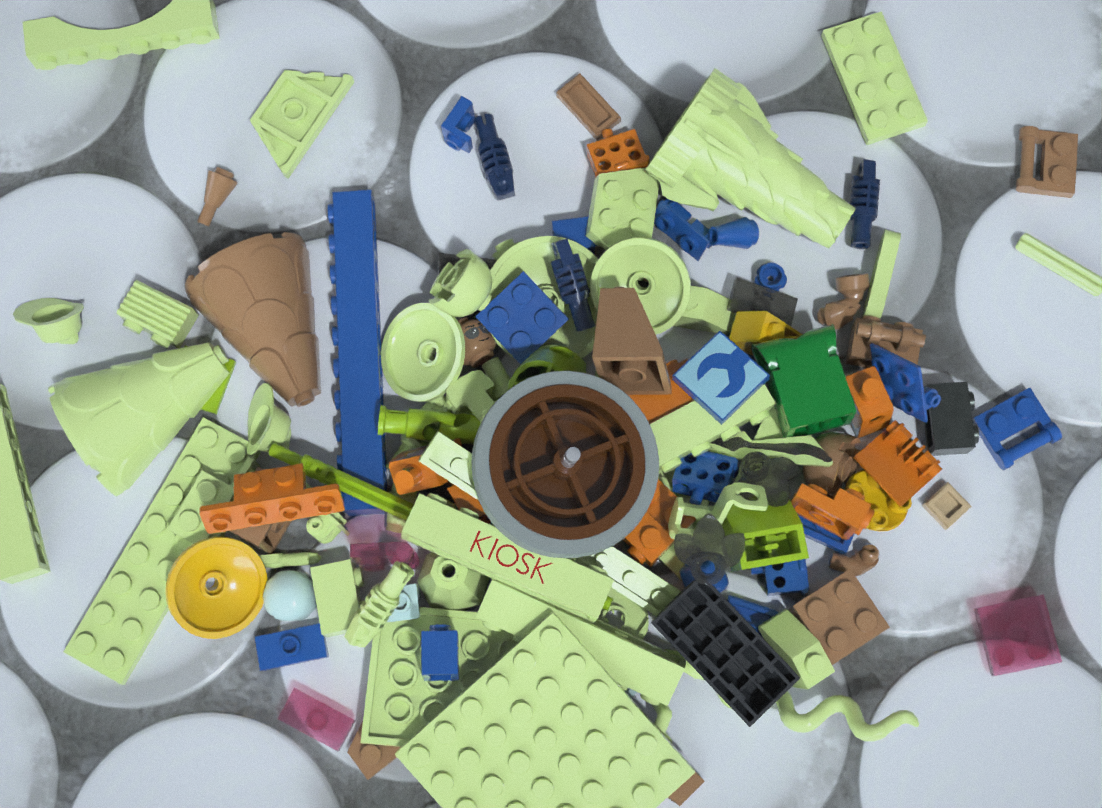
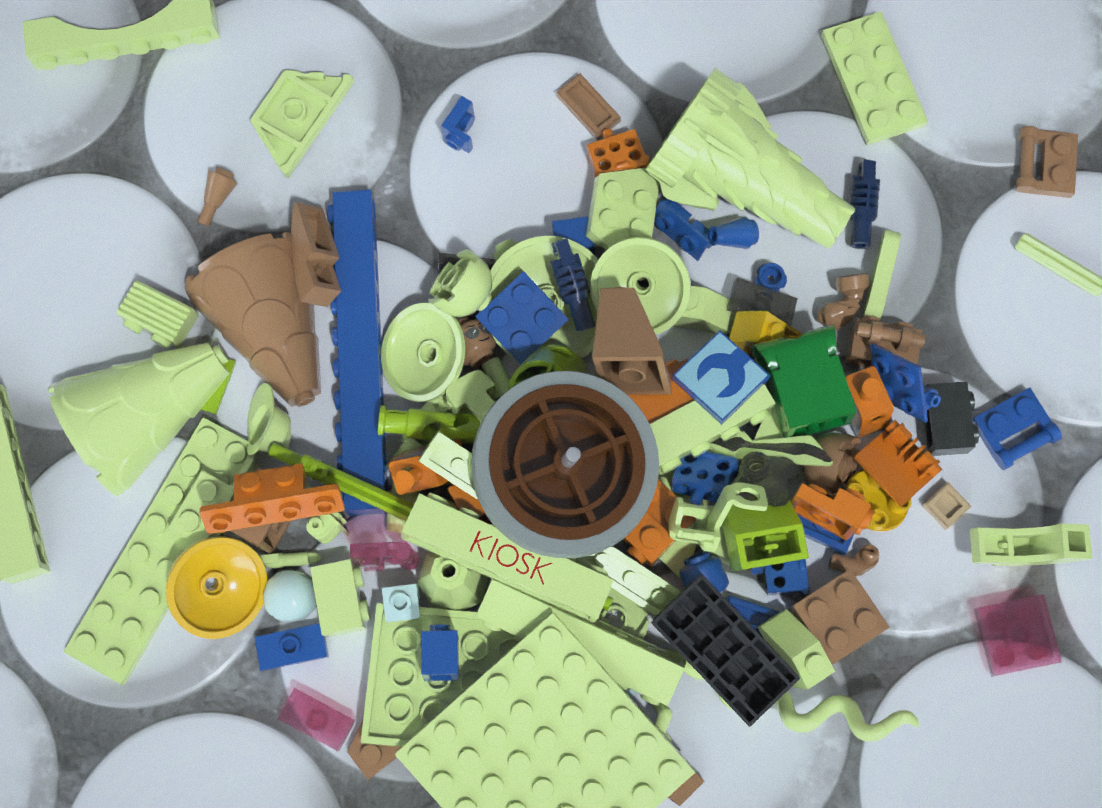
(52, 319): yellowish green piece -> none
(313, 255): none -> medium nougat slope
(378, 605): yellowish green hinge -> none
(495, 158): dark blue hinge -> none
(712, 545): clear smoke plate -> none
(1031, 545): none -> yellowish green arch

